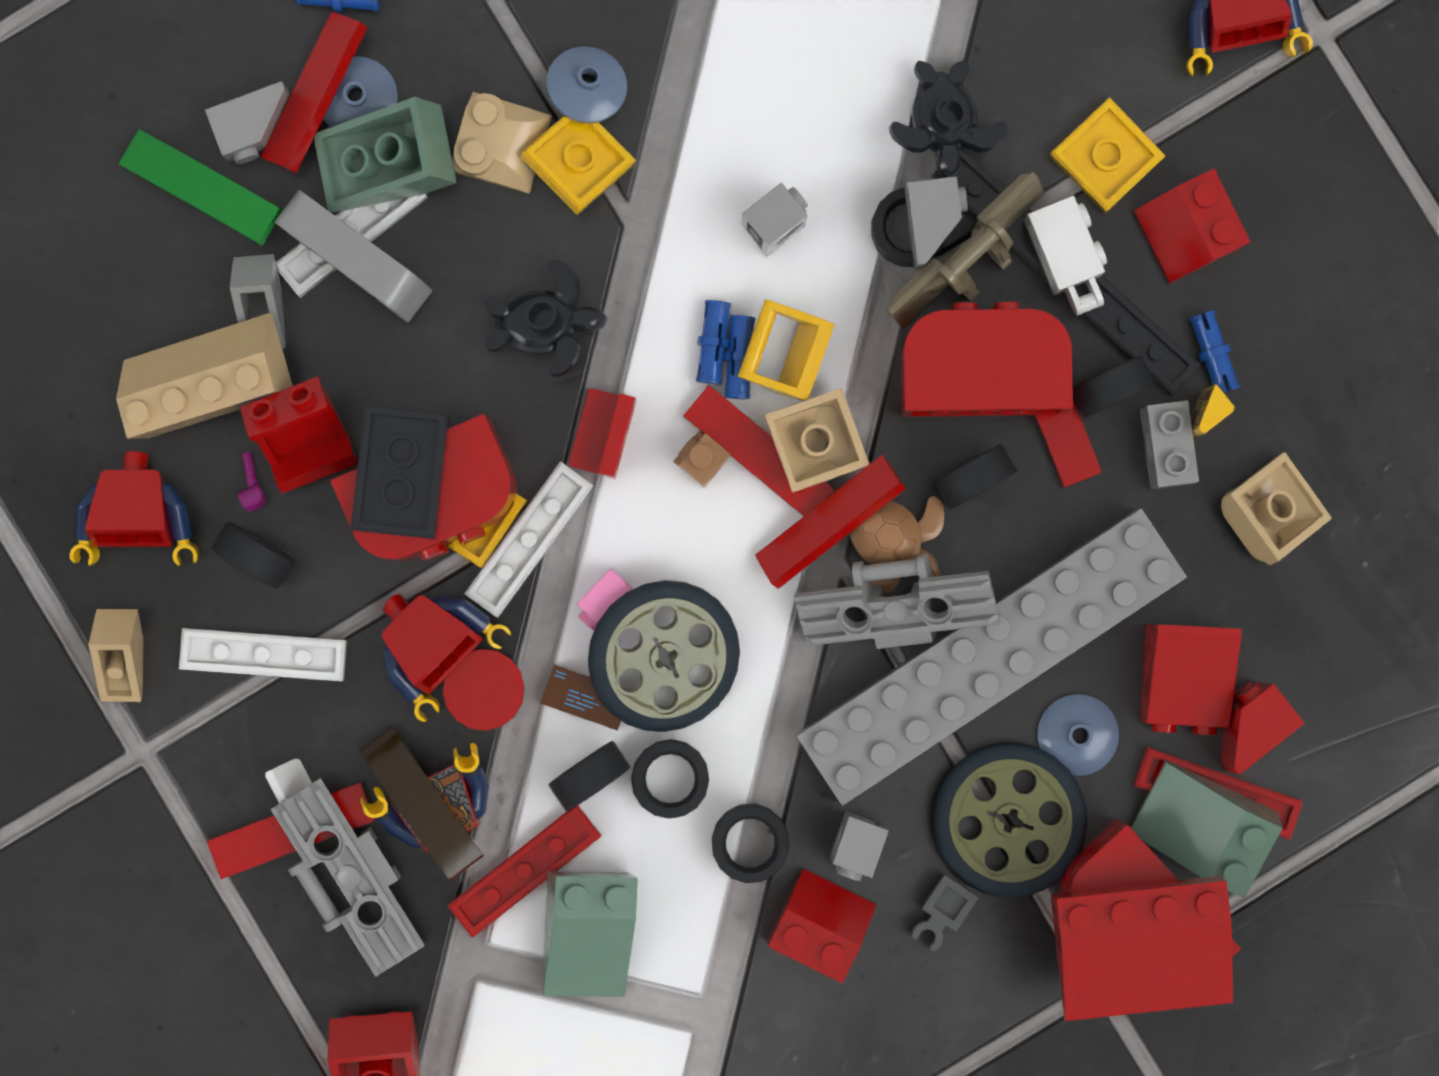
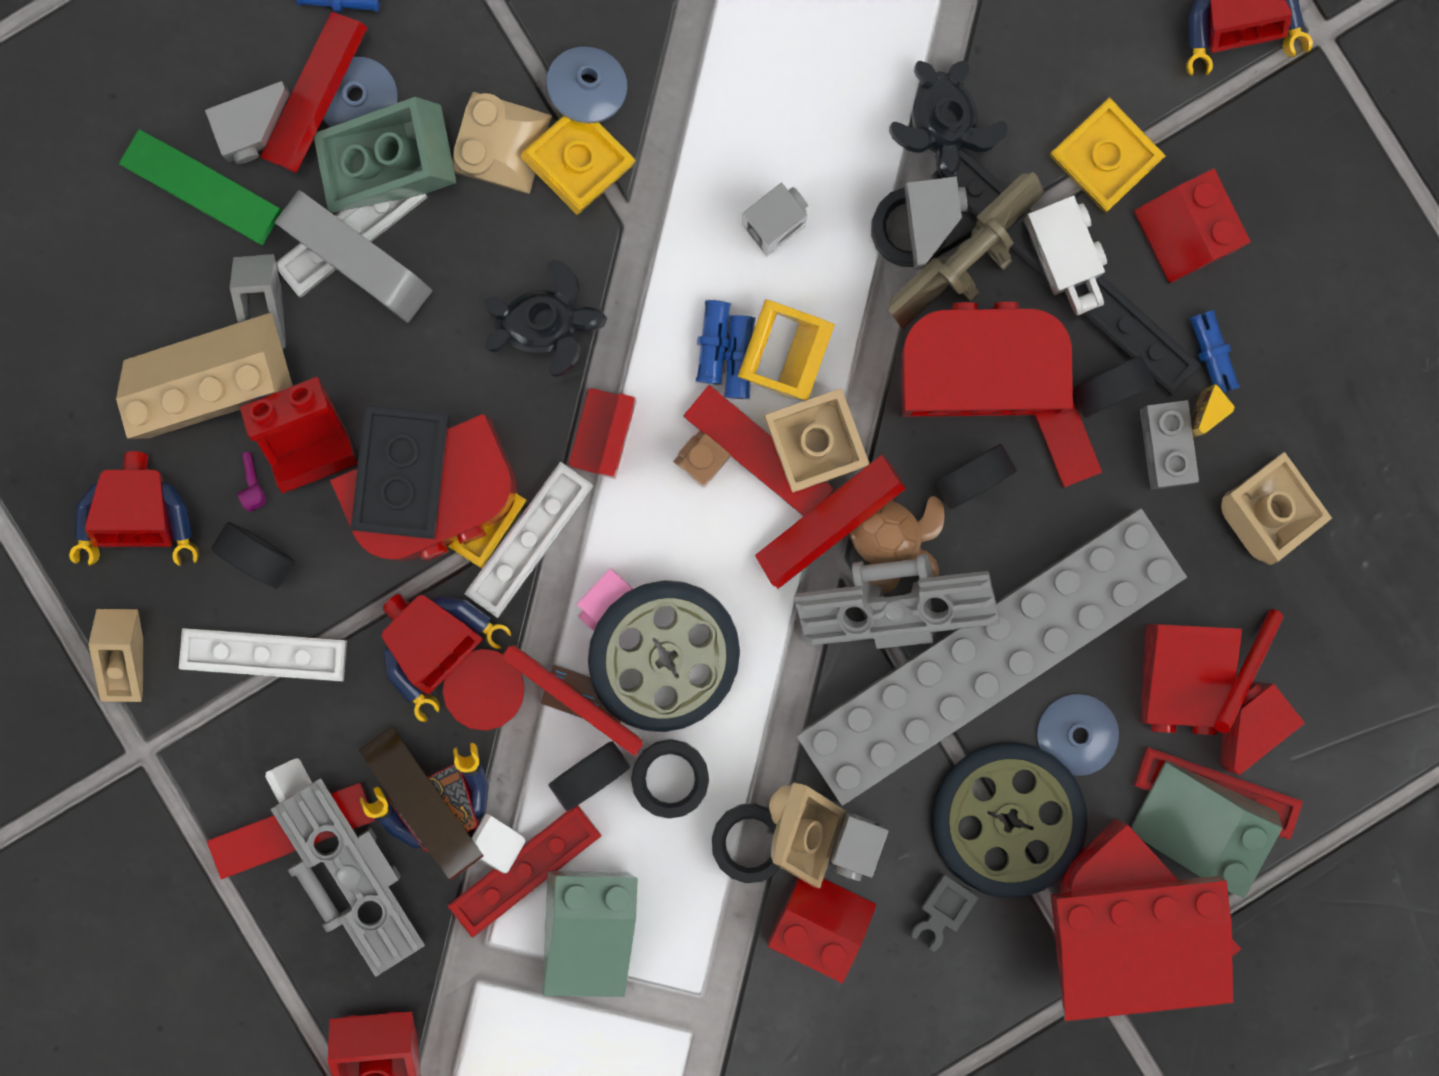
(497, 843): none -> white slope
(573, 699): none -> red tile
(804, 831): none -> tan slope
(1248, 671): none -> red bar

